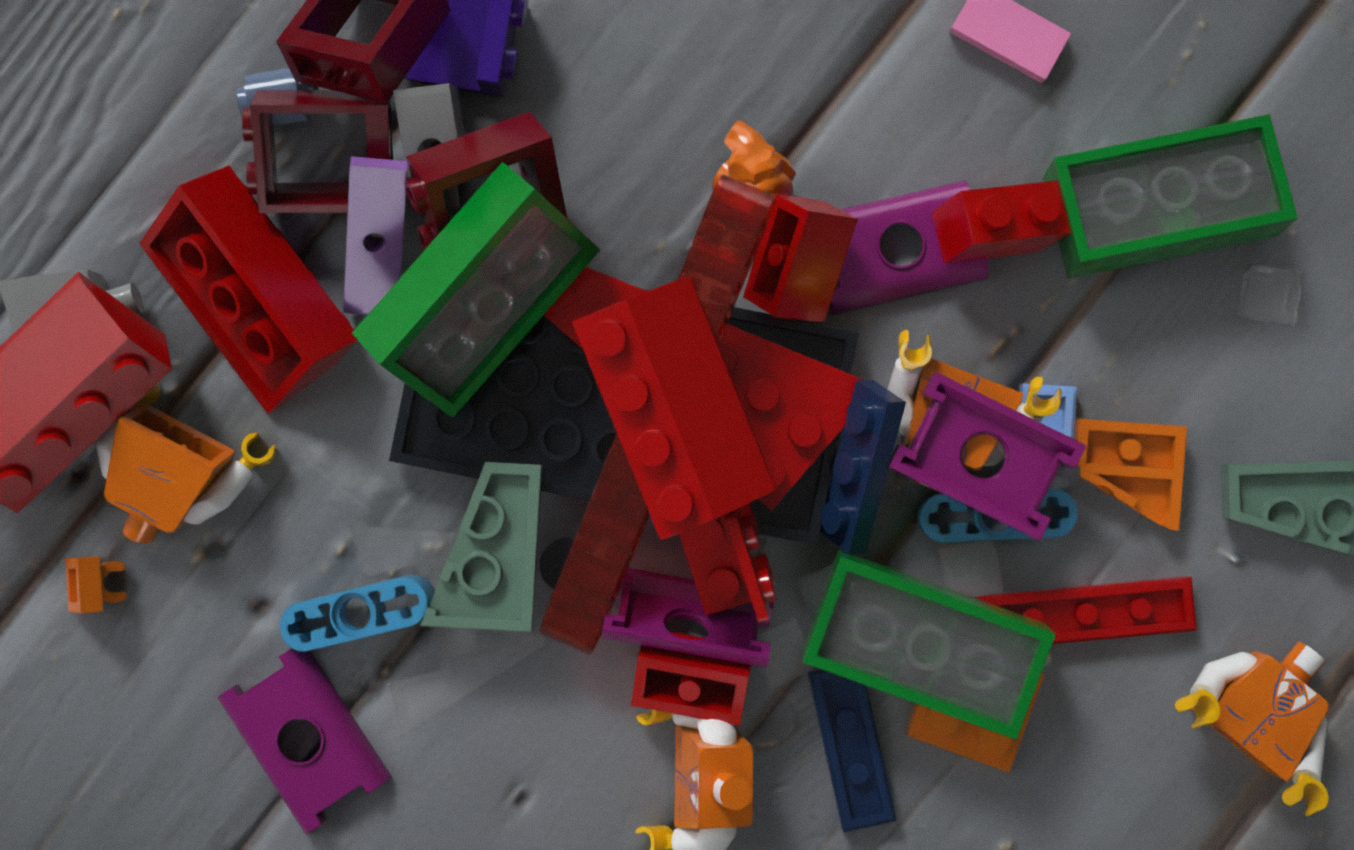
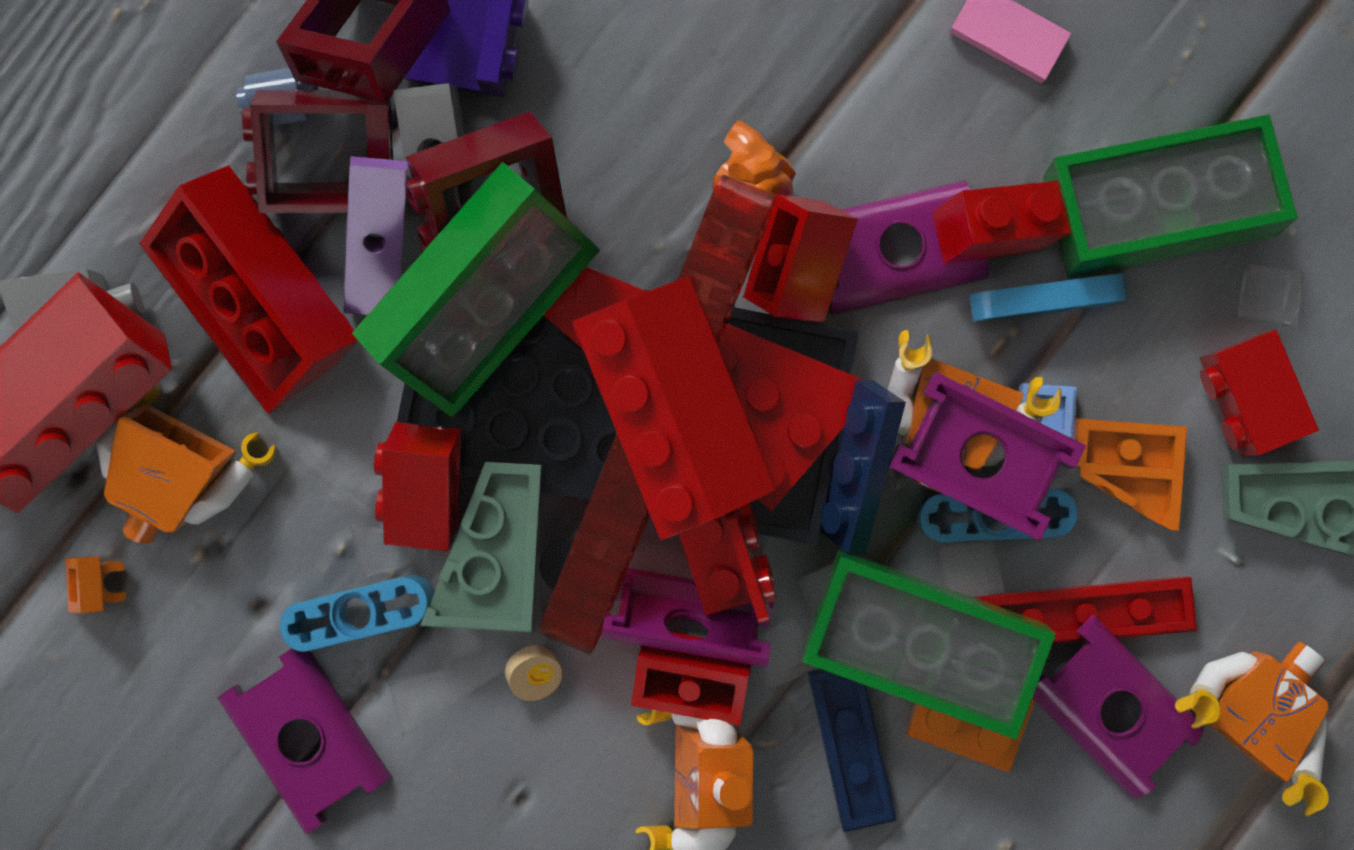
(419, 486): none -> red brick
(533, 673): none -> tan tile
(1048, 298): none -> dark azure beam
(1075, 704): none -> magenta piece
(1257, 394): none -> red brick

